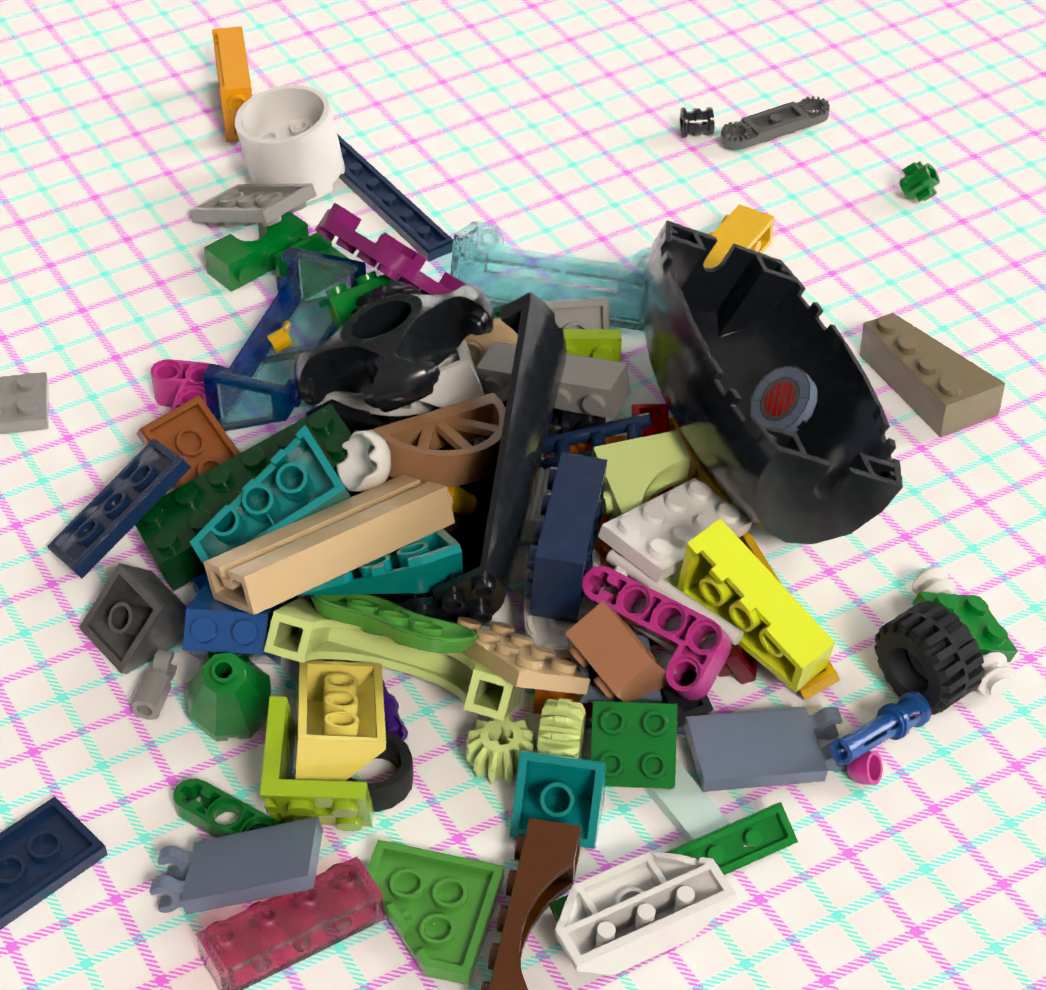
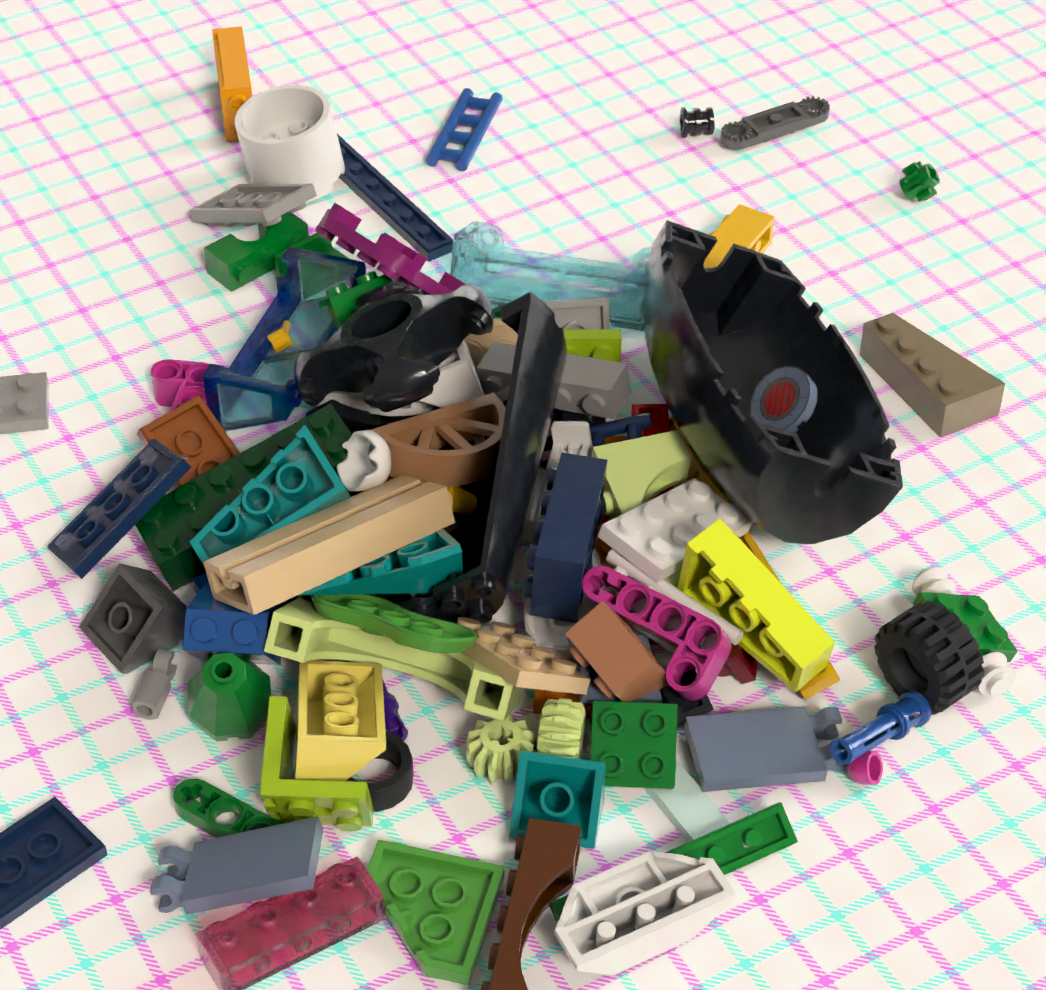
(471, 140): none -> blue bar
(570, 438): none -> white bracket

